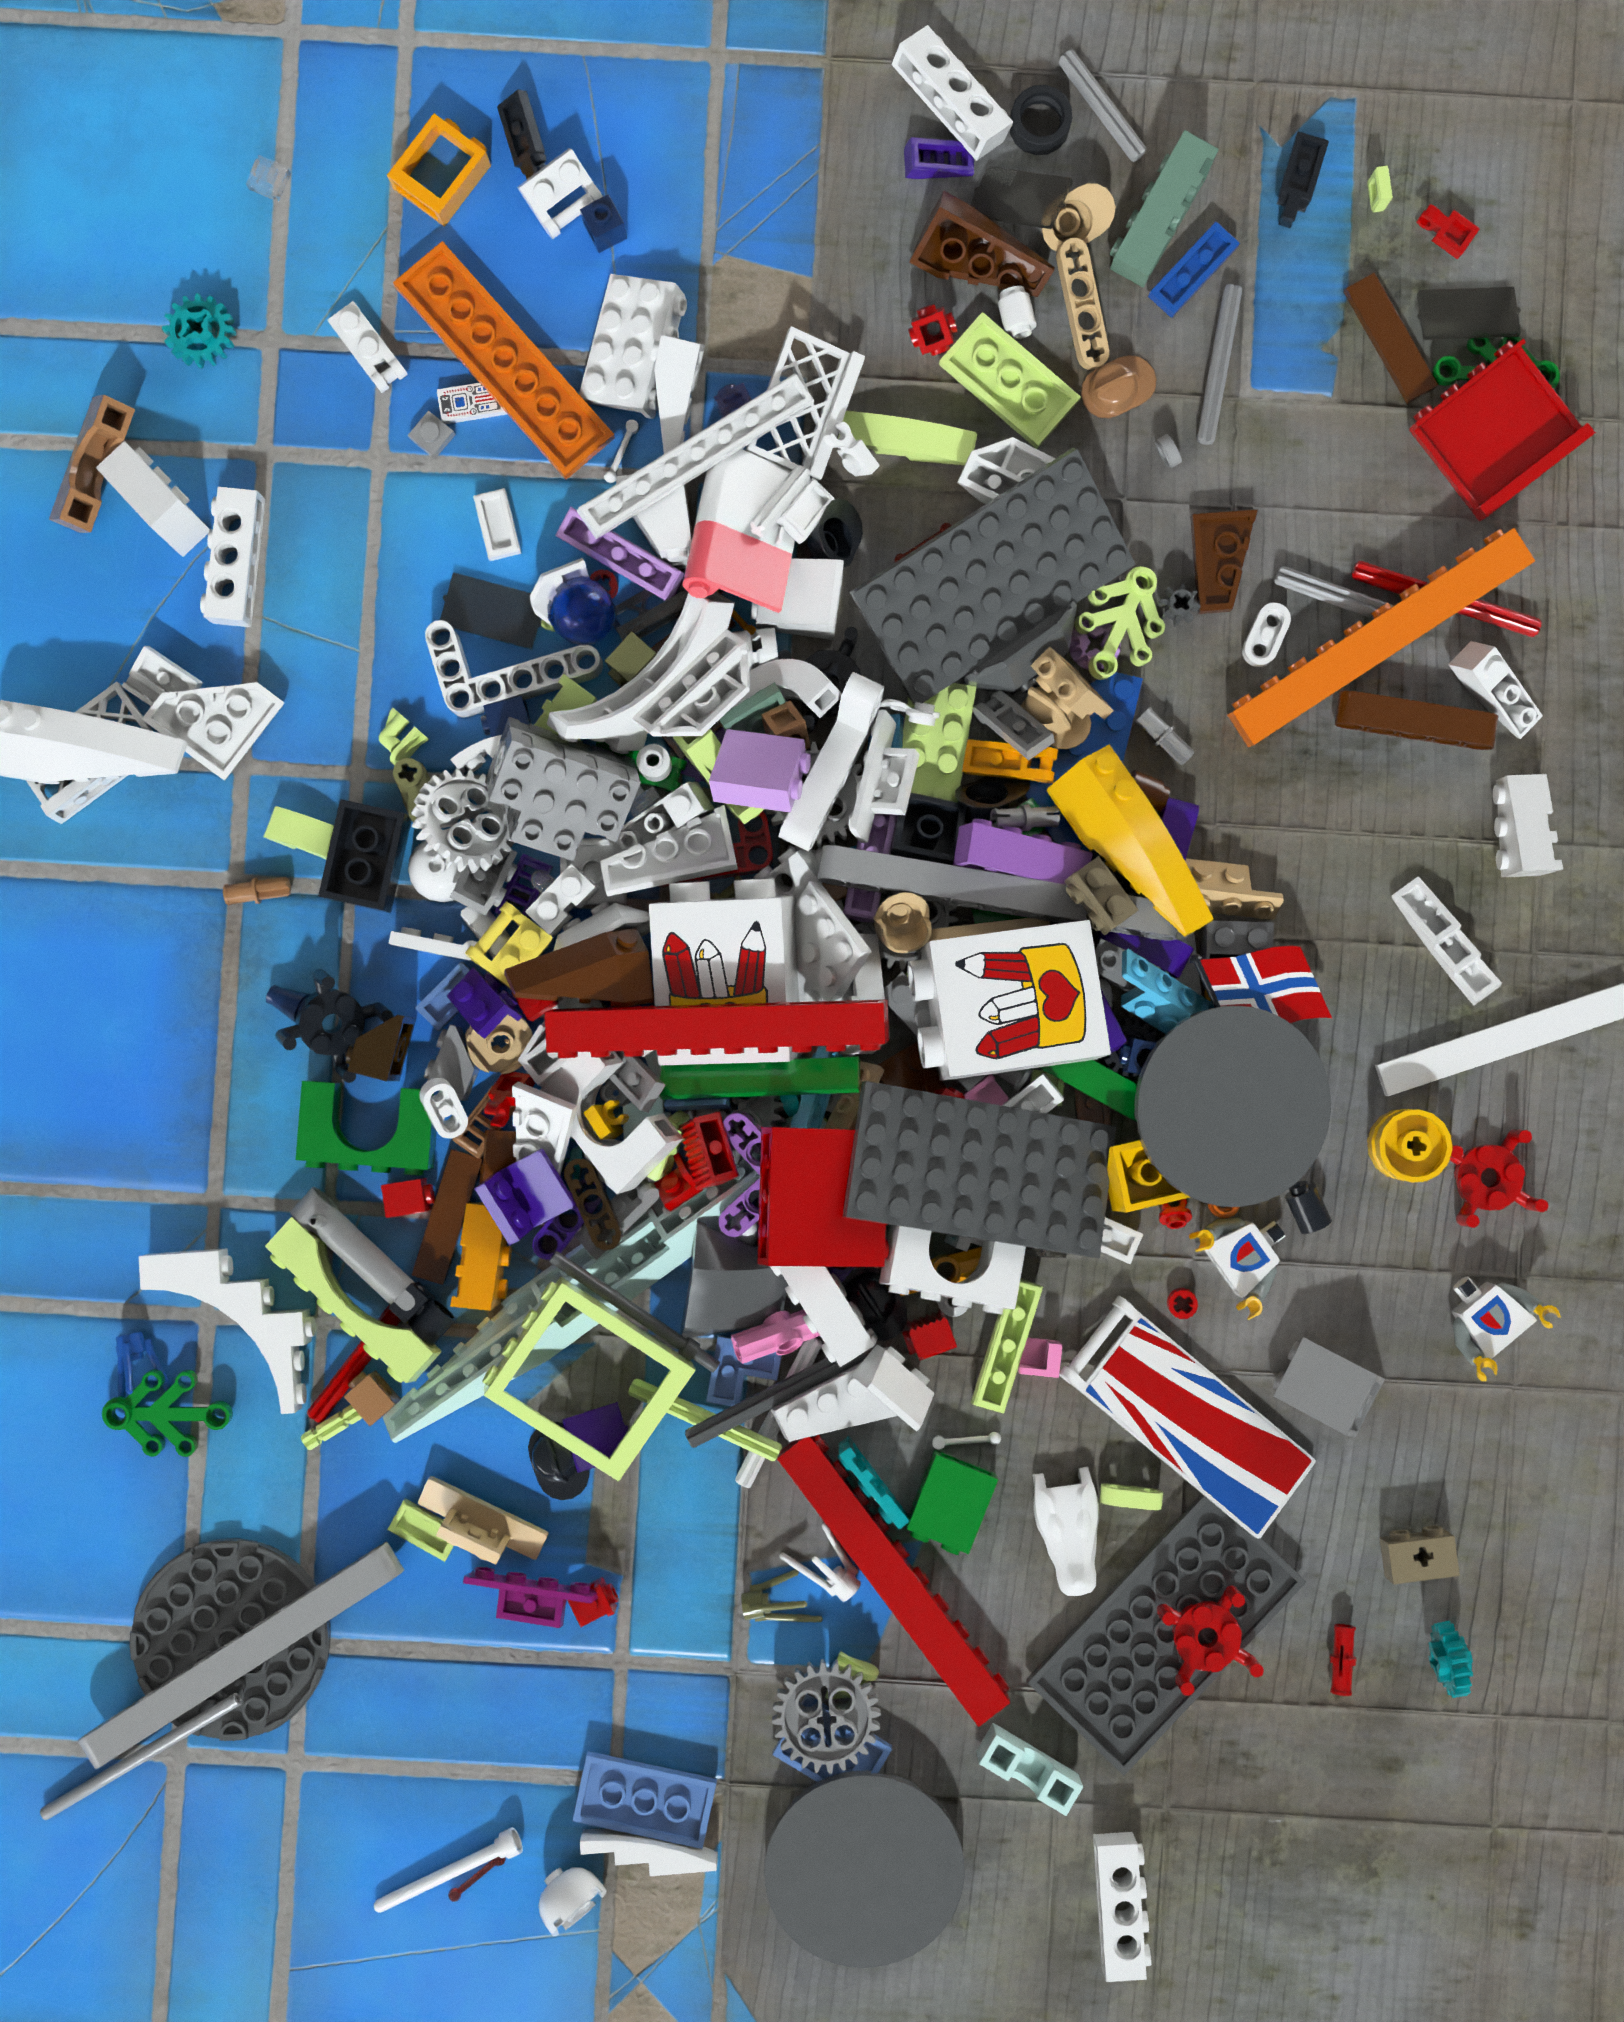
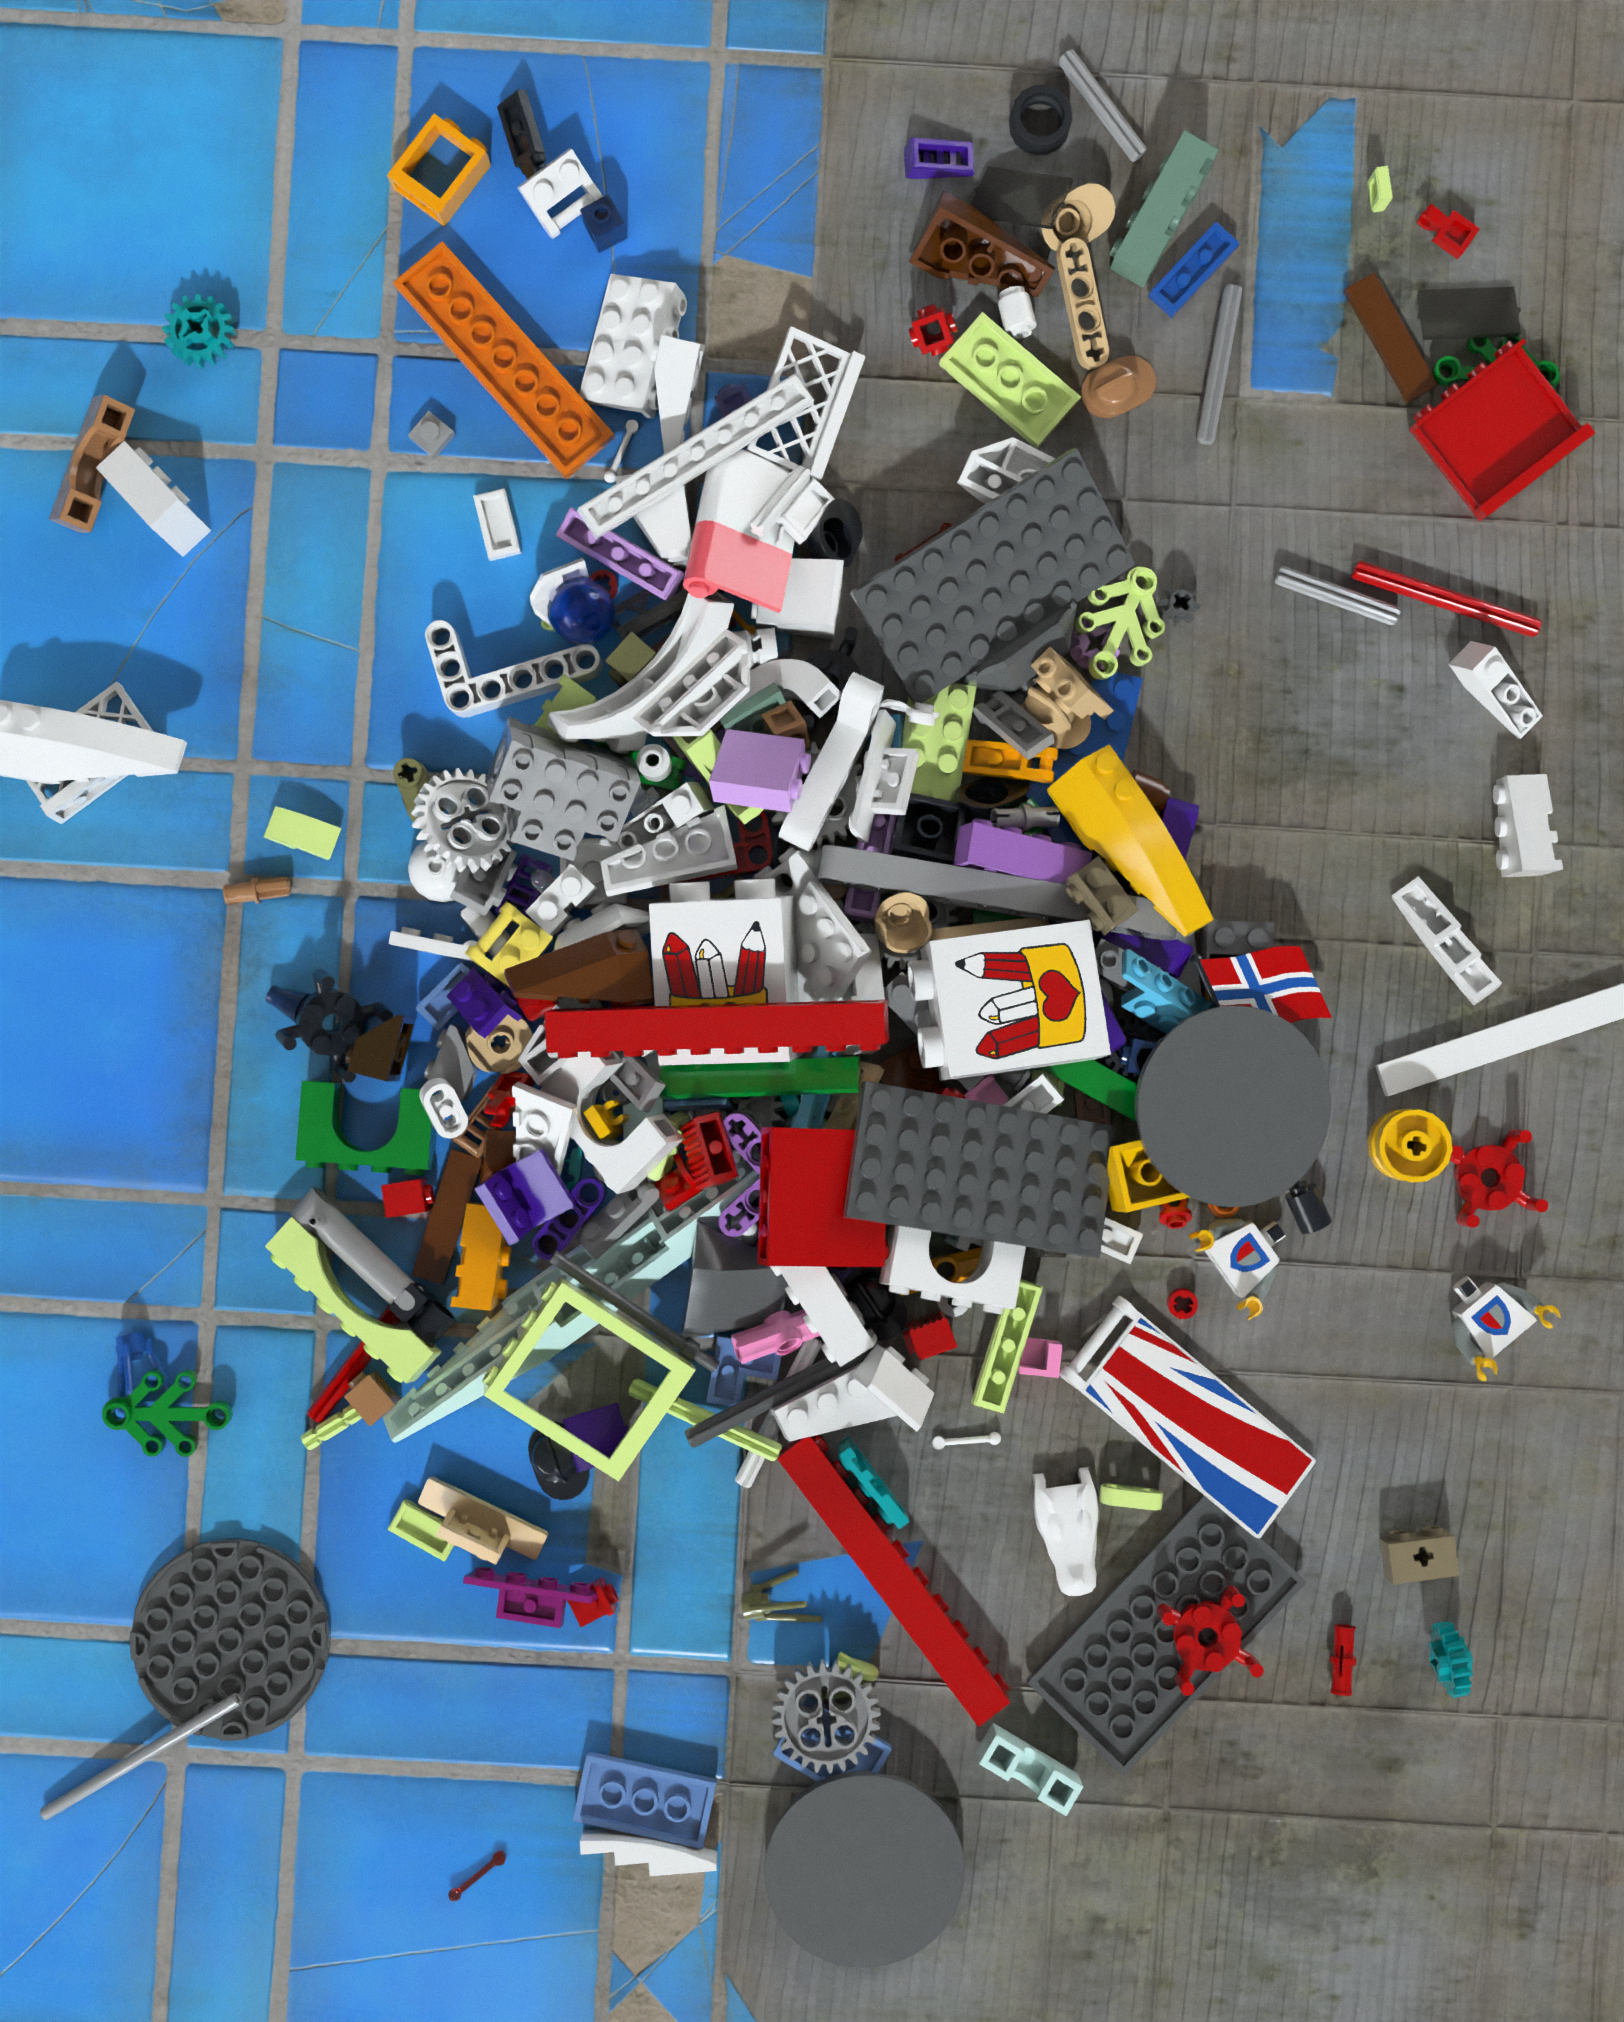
(156, 675): white plate -> none
(215, 721): white plate -> none
(241, 1655): light grey beam -> none
(246, 540): white brick -> none
(248, 1302): white arch -> none
(268, 178): clear tile -> none
(365, 856): black brick -> none
(366, 346): white plate -> none
(406, 747): yellowish green piece -> none
(467, 403): white tile -> none
(474, 755): white slope -> none
(490, 611): clear smoke piece -> none
(497, 715): dark blue brick -> none
(506, 1845): white piece -> none
(568, 1897): white cylinder -> none
(596, 1230): dark brown beam -> none
(840, 1581): white plant -> none
(855, 454): white plate -> none
(912, 438): yellowish green slope -> none
(951, 1502): green brick -> none
(952, 92): white brick -> none
(1118, 1960): white brick -> none
(1165, 736): light grey axle -> none
(1168, 451): light grey tile -> none
(1219, 555): reddish brown wing -> none
(1229, 890): tan bracket -> none
(1266, 636): white plate -> none
(1300, 176): black hinge -> none
(1327, 1387): light grey slope -> none
(1381, 637): orange brick -> none
(1416, 720): reddish brown beam -> none

